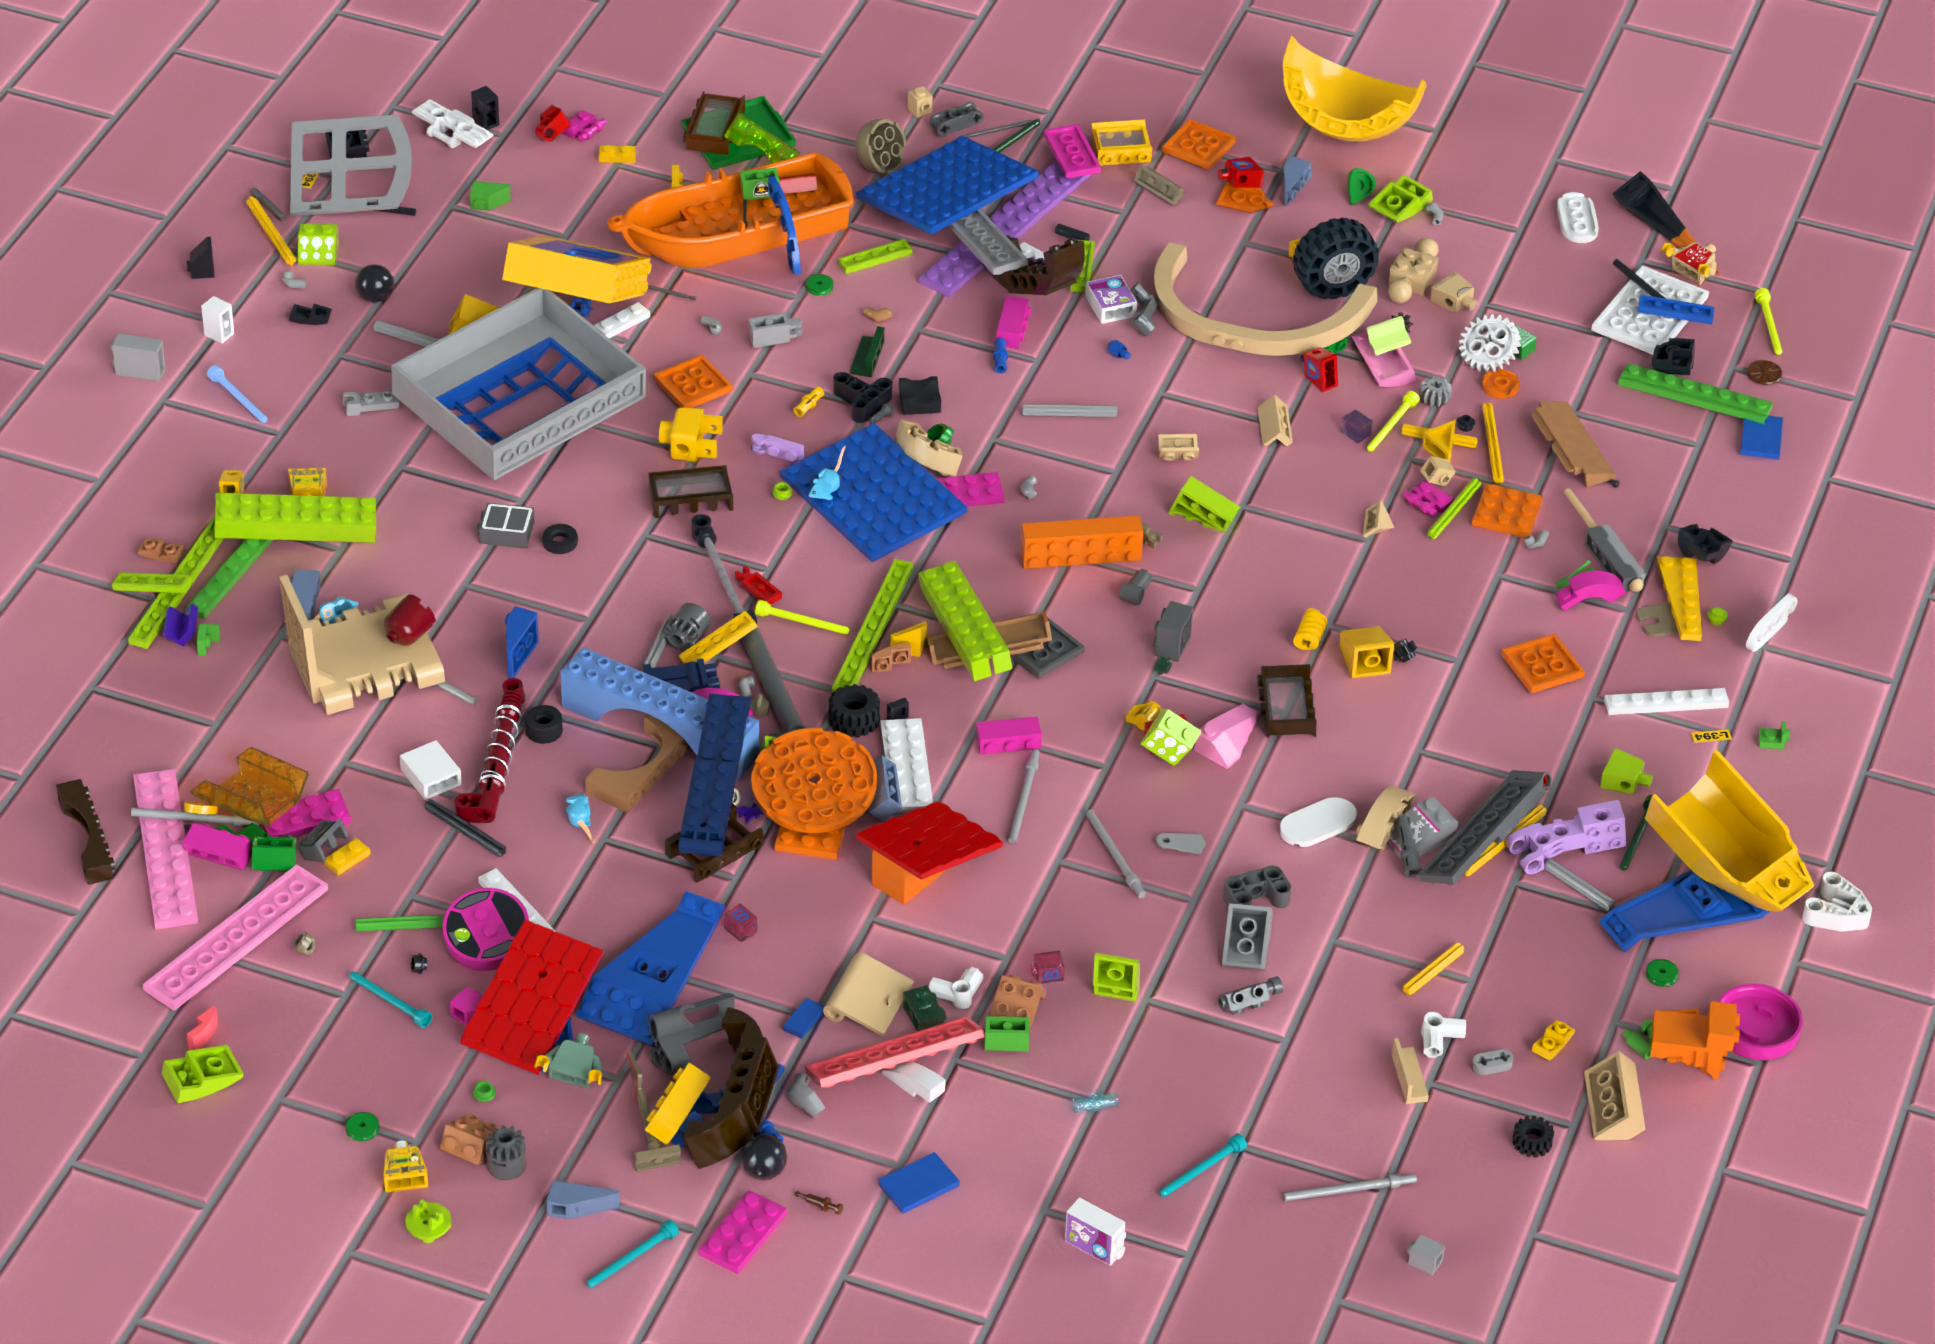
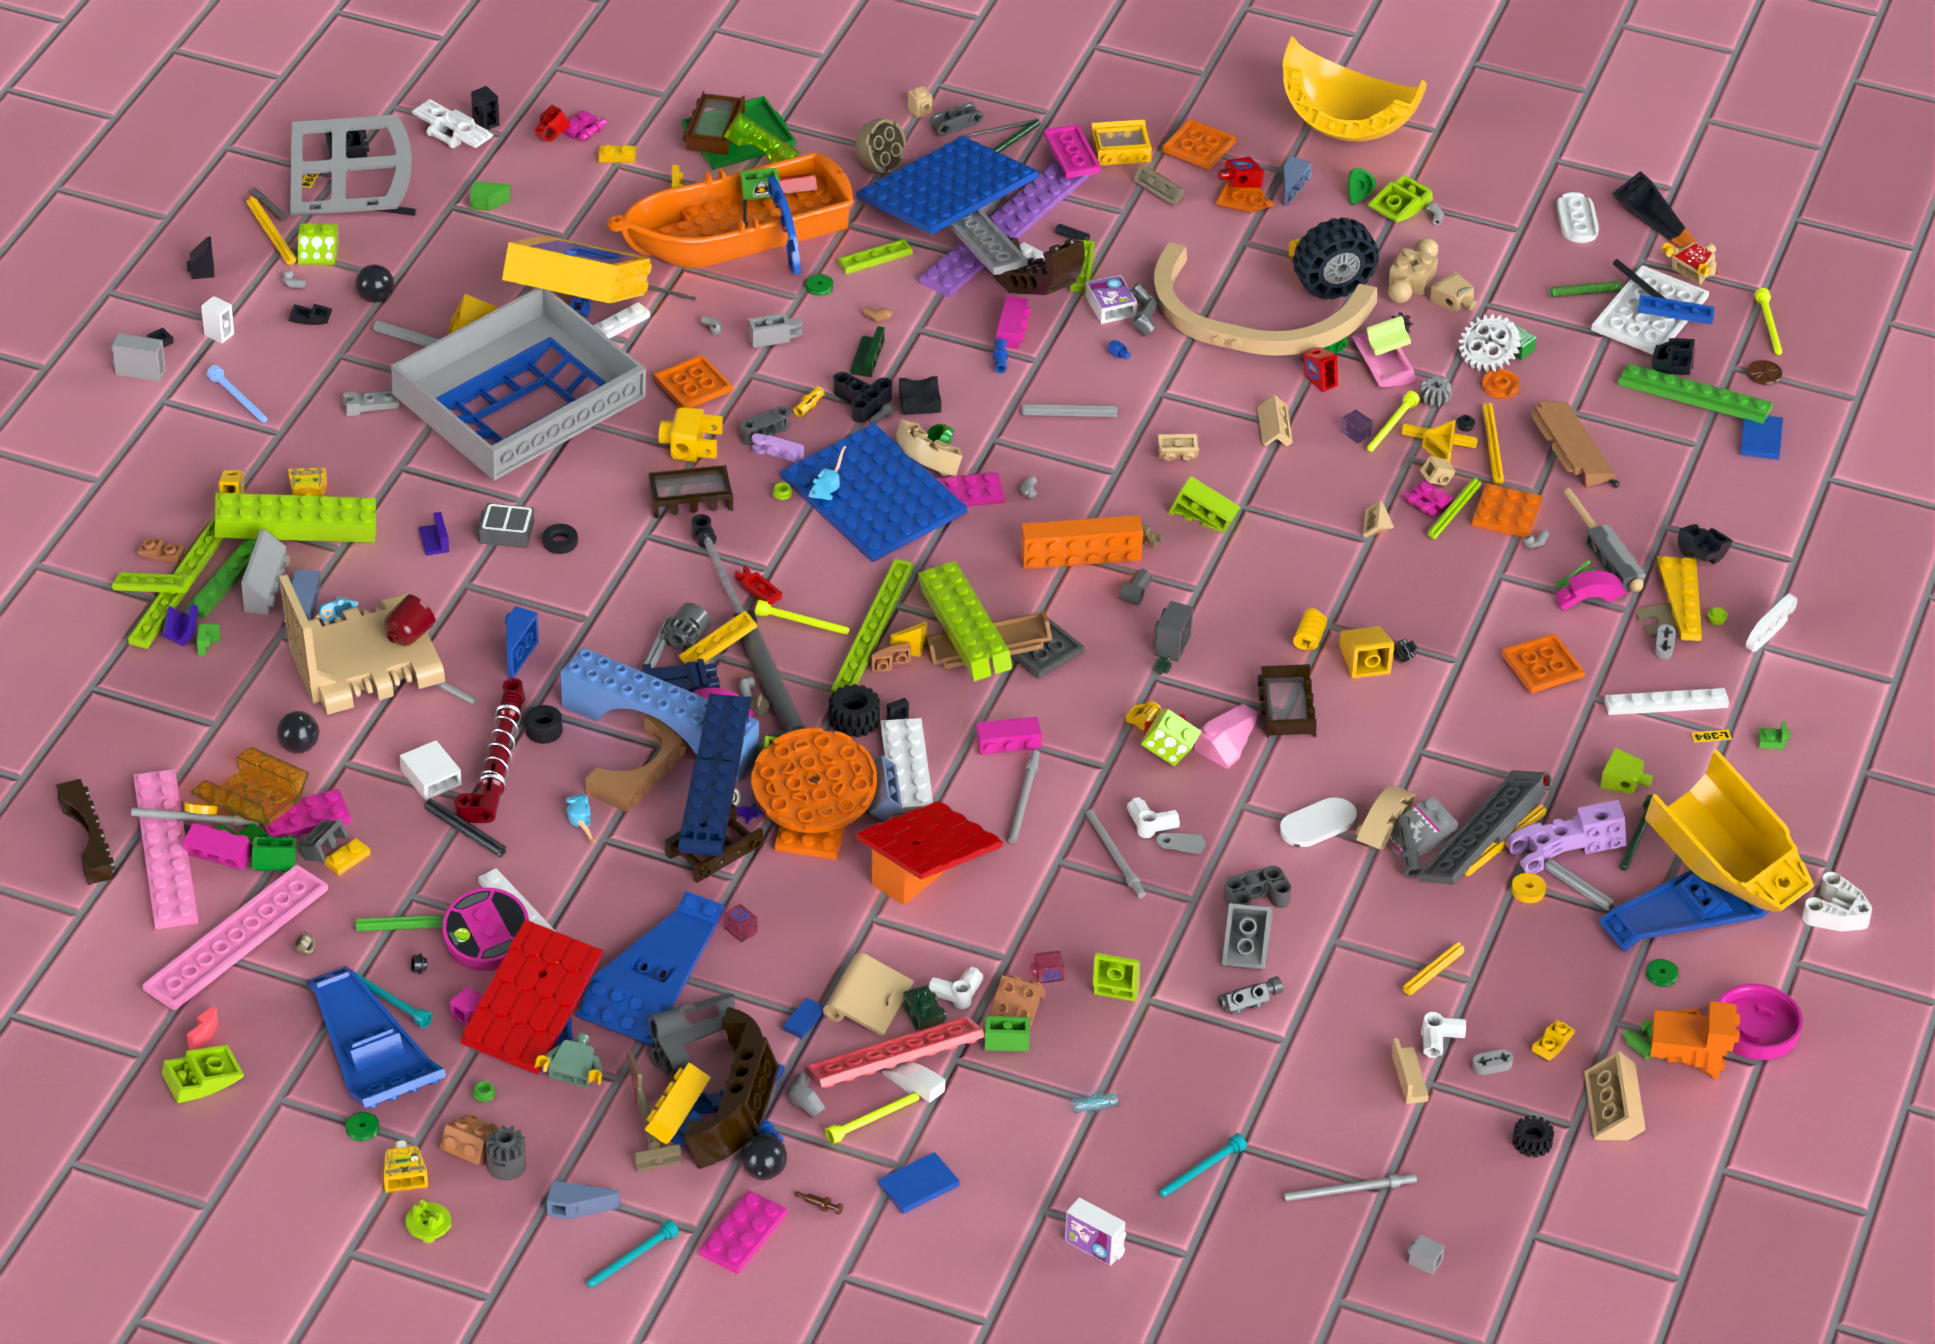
(163, 335): none -> black plate
(263, 573): none -> light grey slope
(297, 732): none -> black piece
(369, 1043): none -> blue wing
(435, 536): none -> dark purple panel
(765, 423): none -> dark grey piece
(835, 1133): none -> neon yellow piece
(1149, 821): none -> white piece
(1528, 888): none -> yellow piece
(1585, 291): none -> bright green piece
(1668, 642): none -> light grey beam

